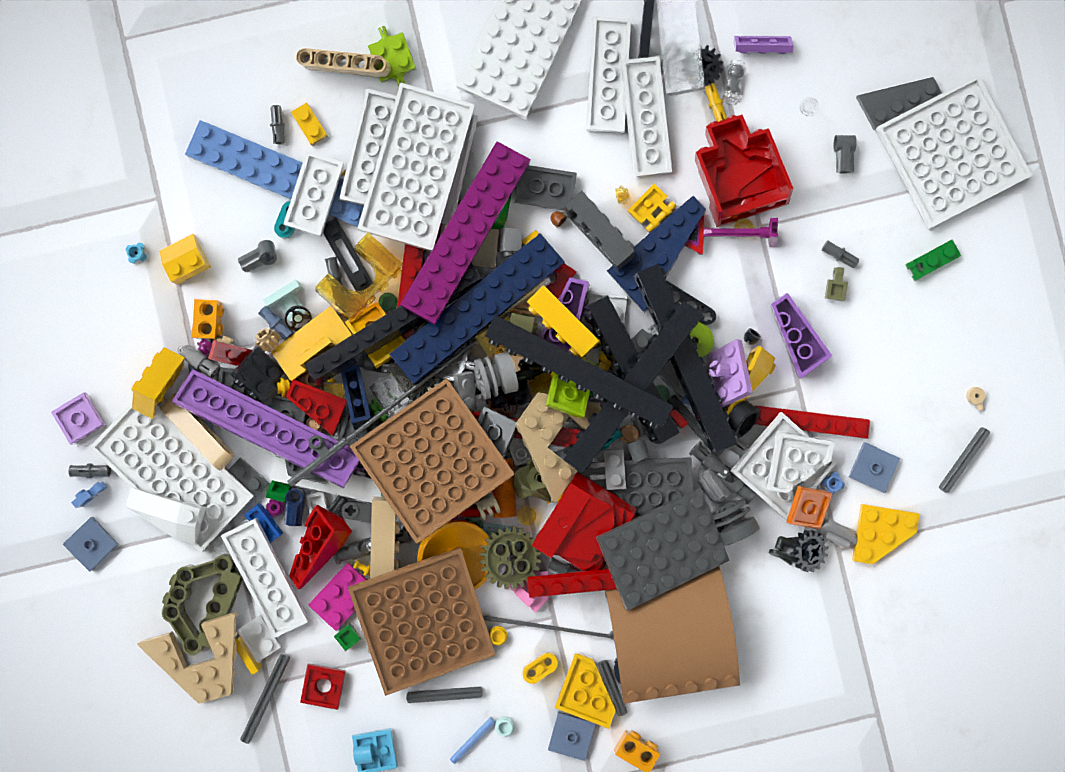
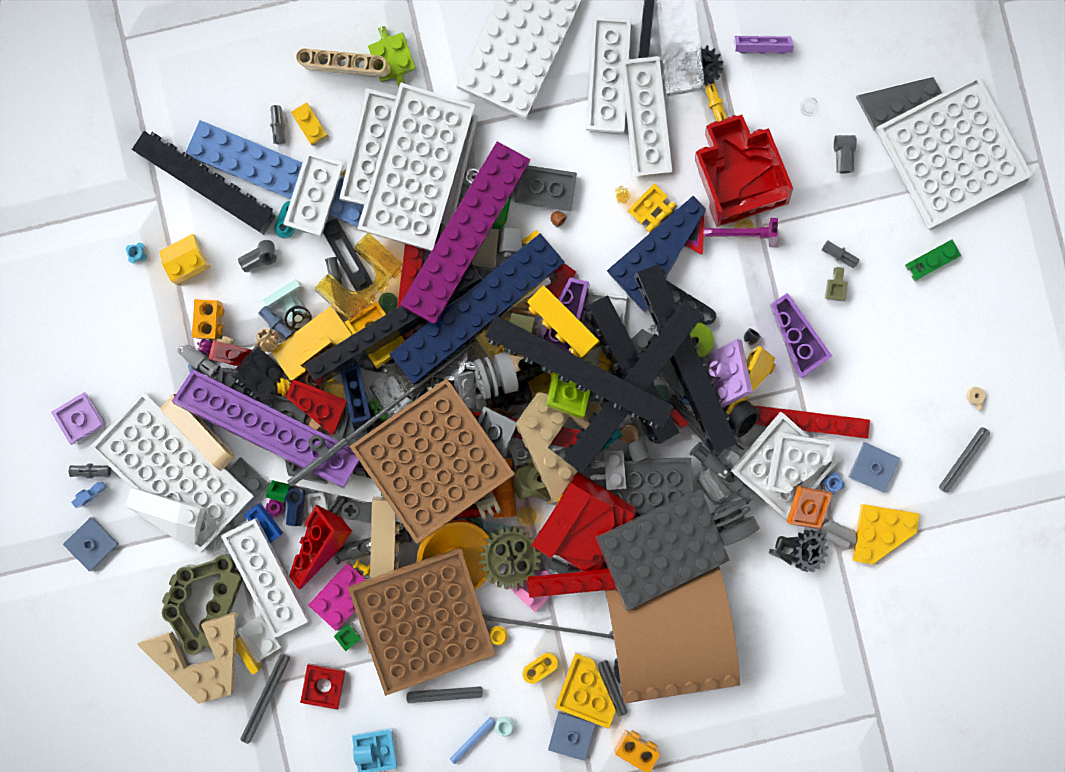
(156, 381): yellow wedge -> none
(203, 182): none -> black brick
(470, 173): none -> white plate
(600, 231): dark grey wedge -> none
(736, 72): clear piece -> none

